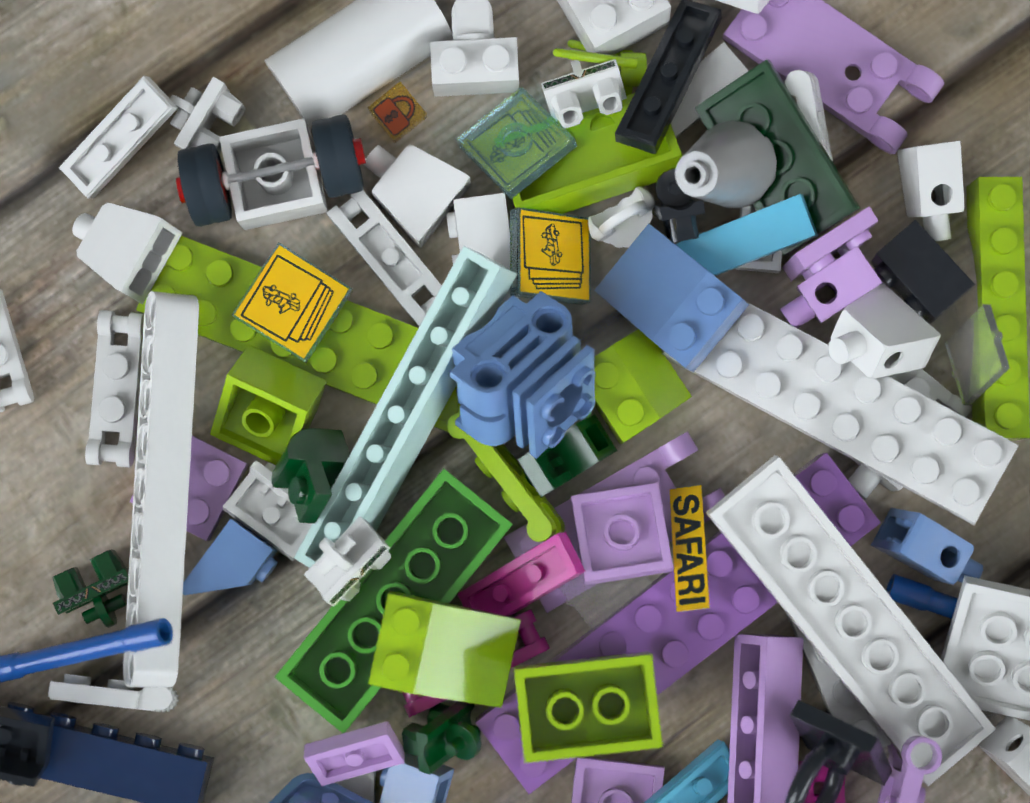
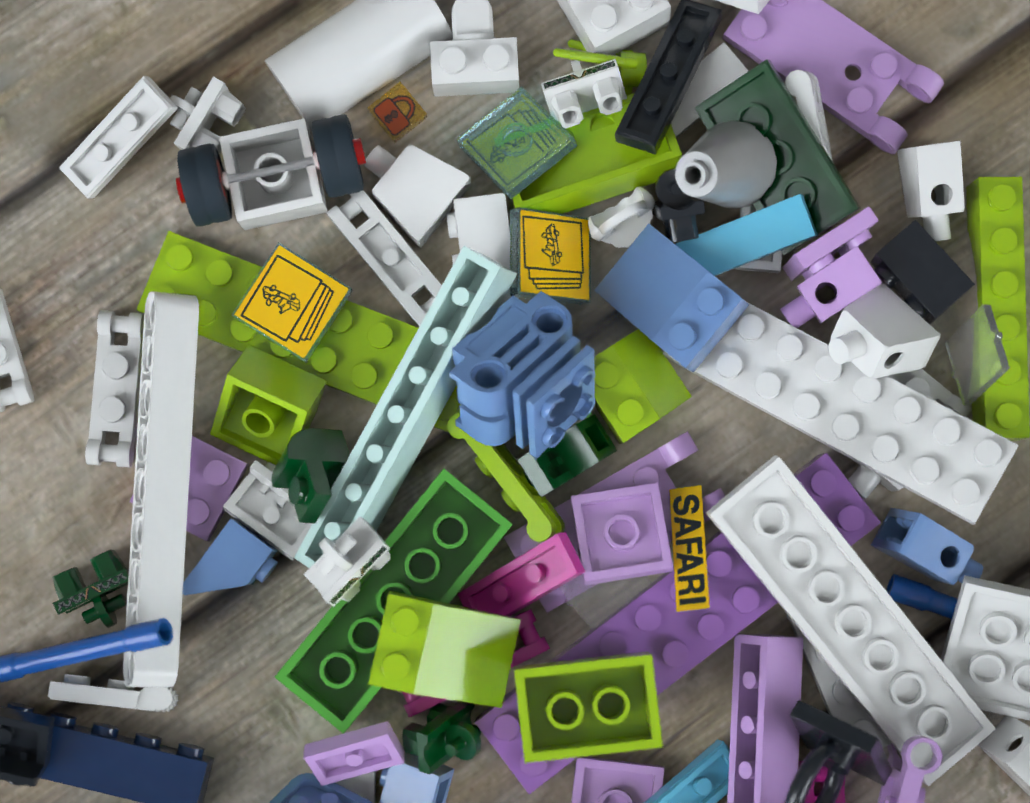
(125, 247): white torso -> none

